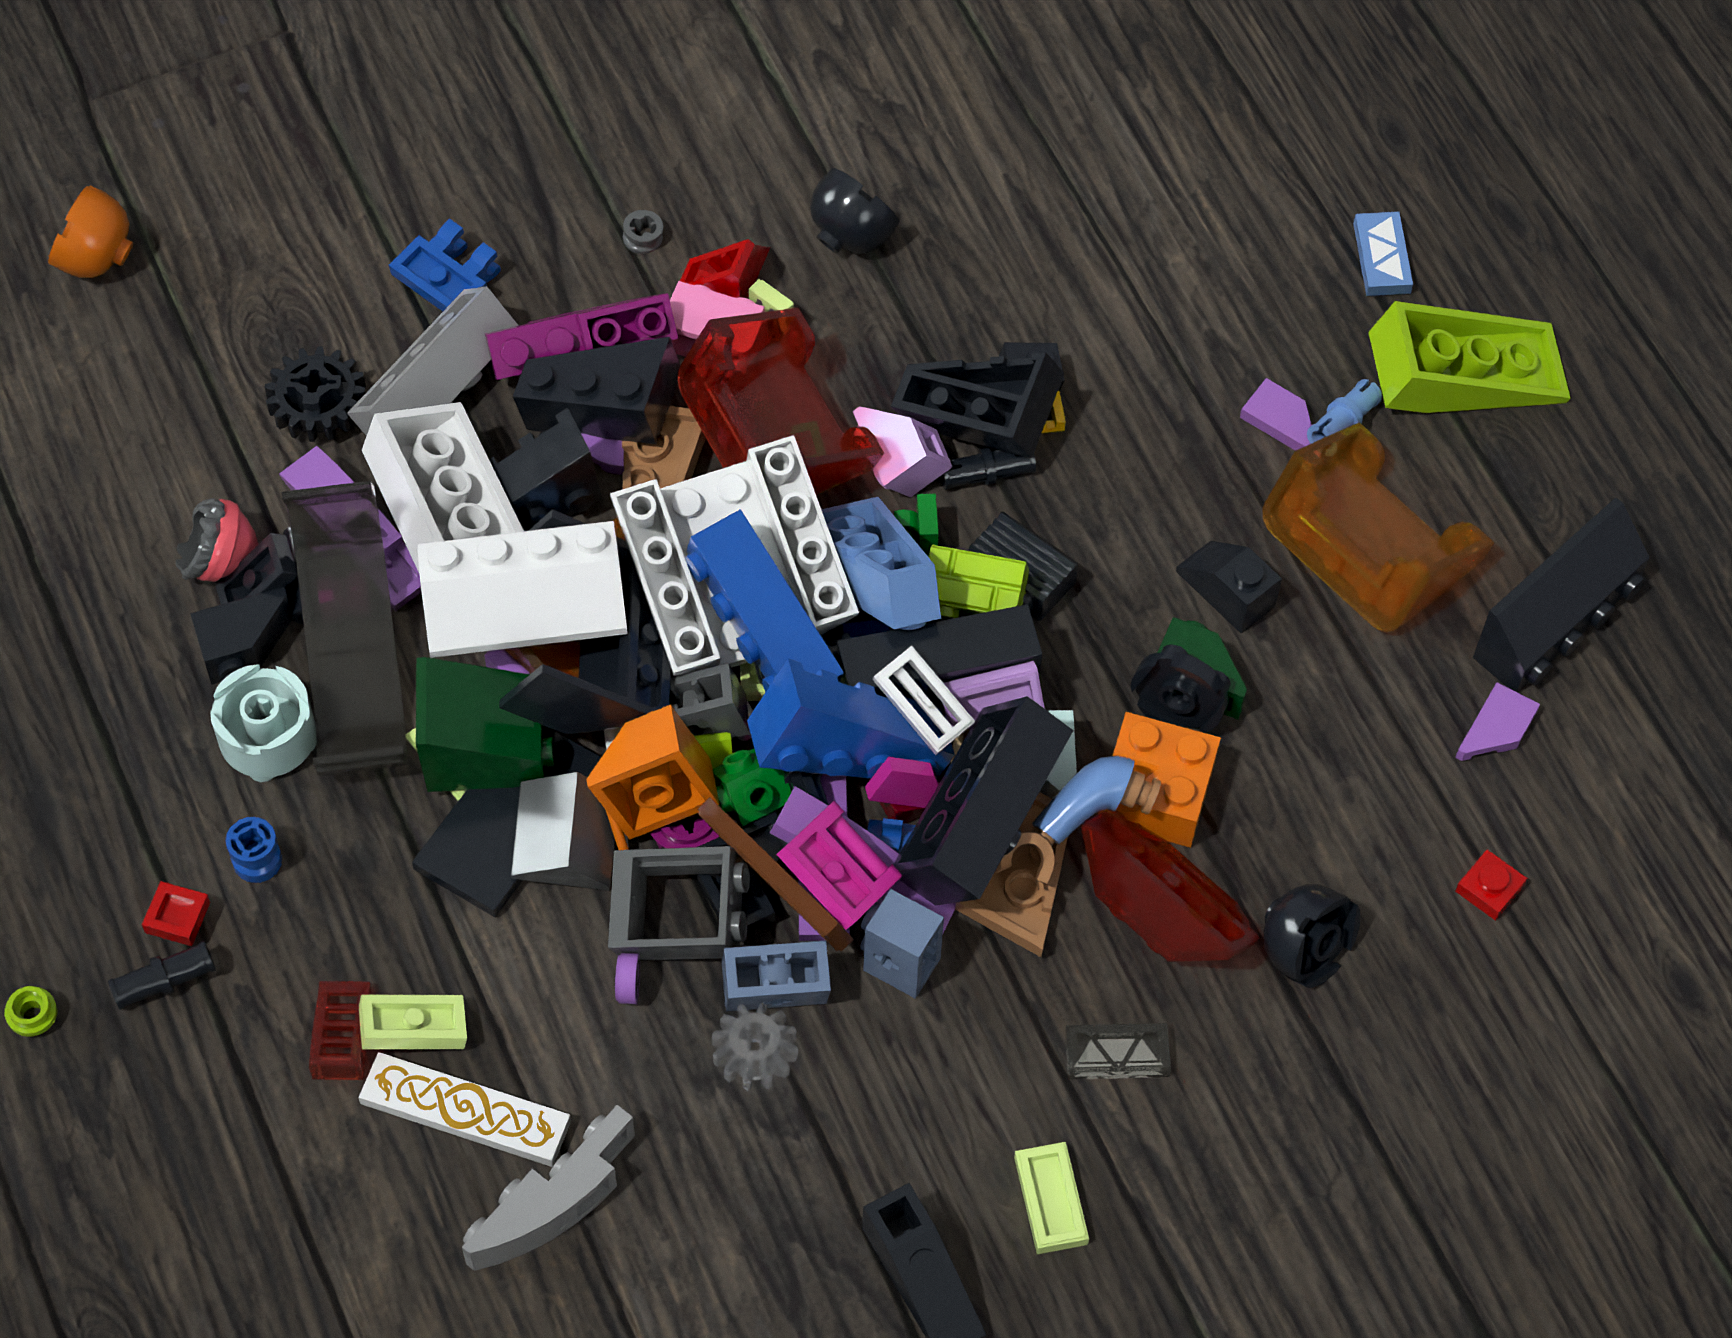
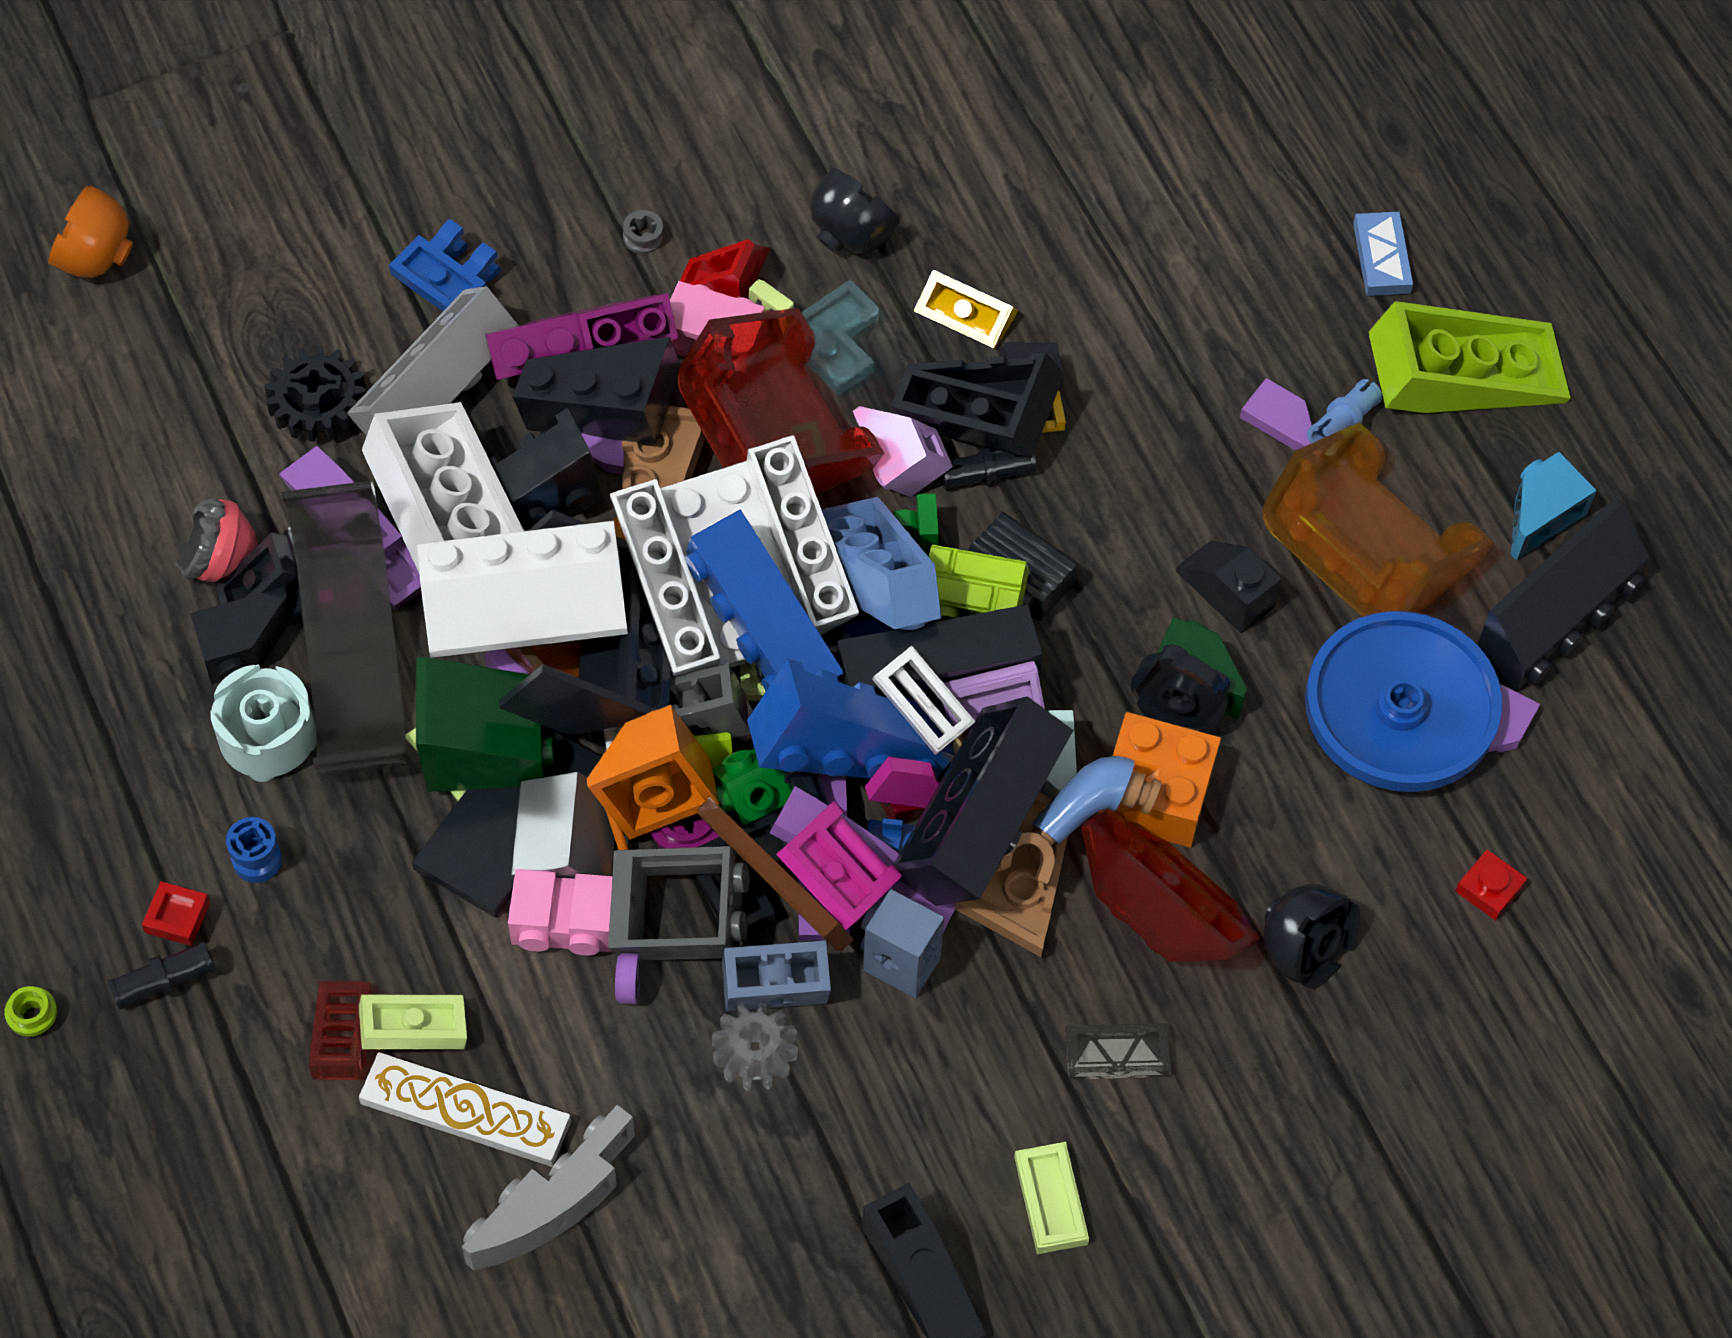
(560, 912): none -> bright pink brick
(834, 322): none -> clear light blue plate
(965, 309): none -> slope
(1403, 701): none -> blue dish
(1548, 502): none -> dark azure slope

